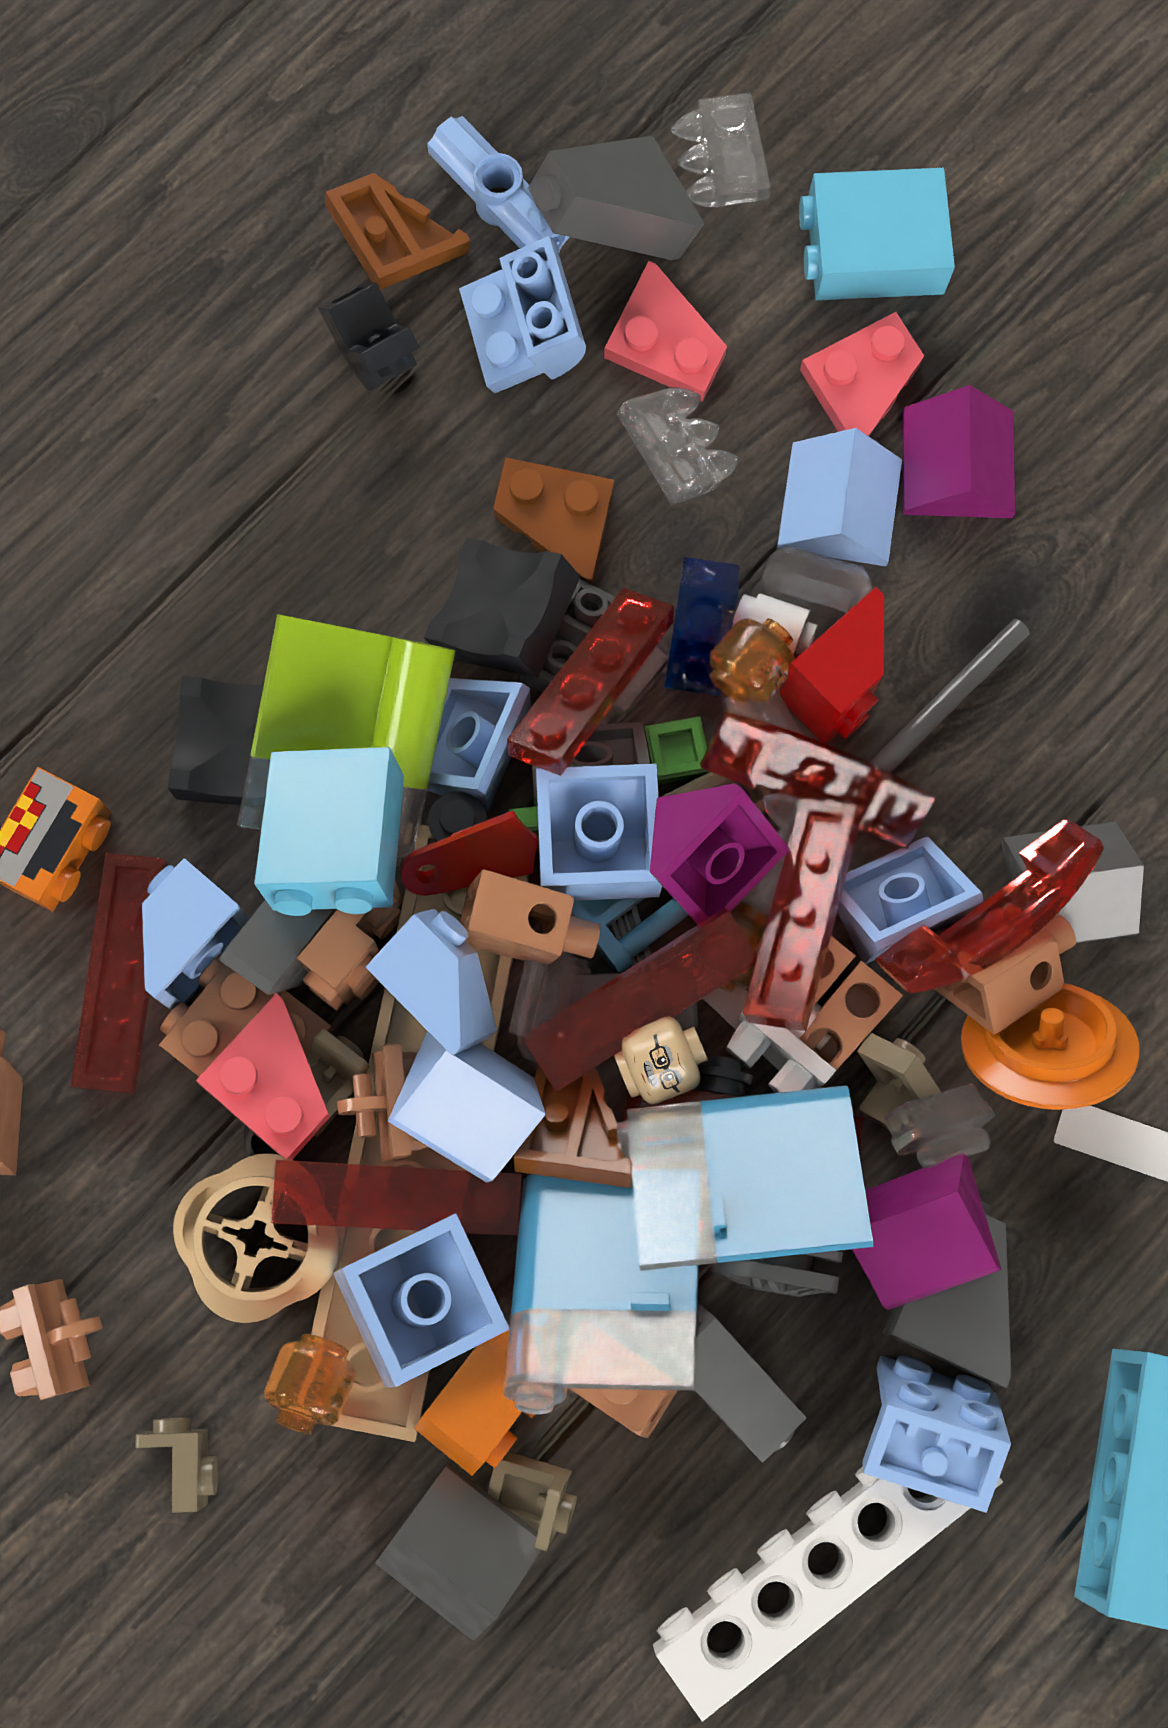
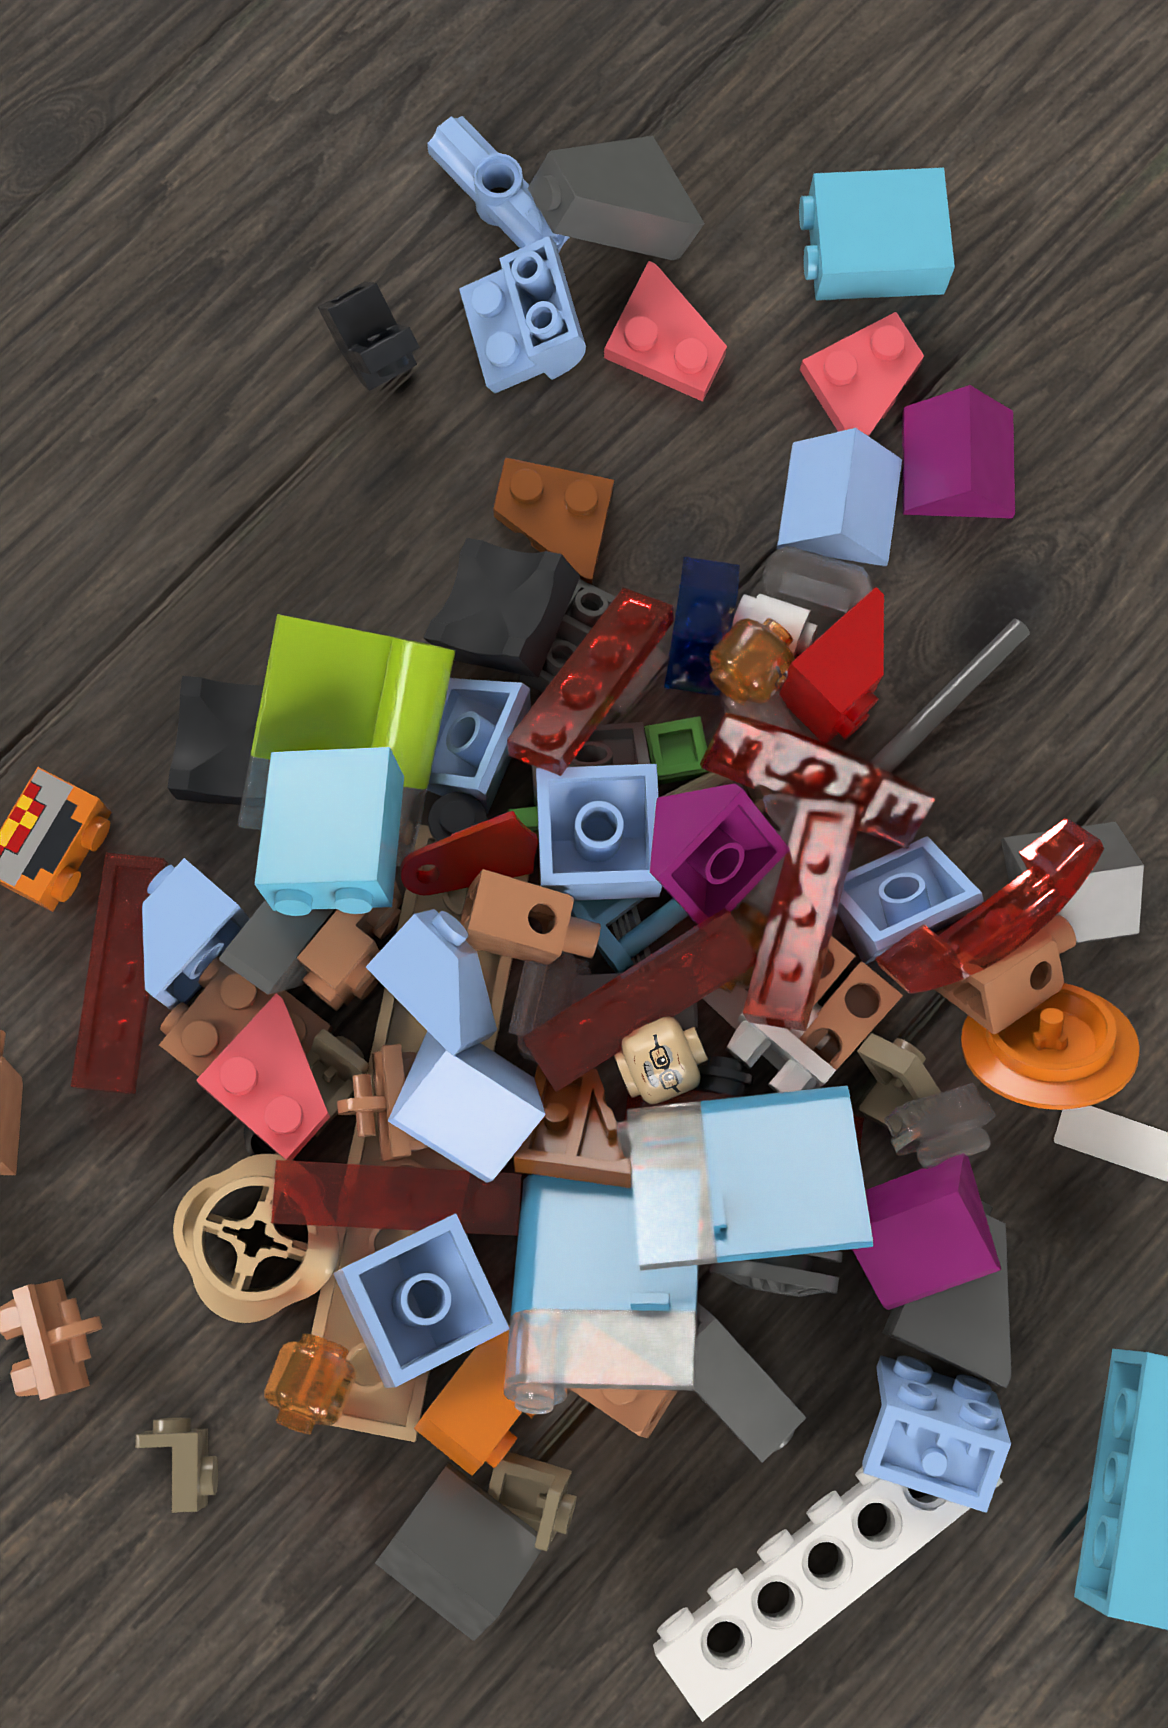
(391, 231): dark orange wing -> none
(676, 444): clear plate -> none
(727, 151): clear plate -> none

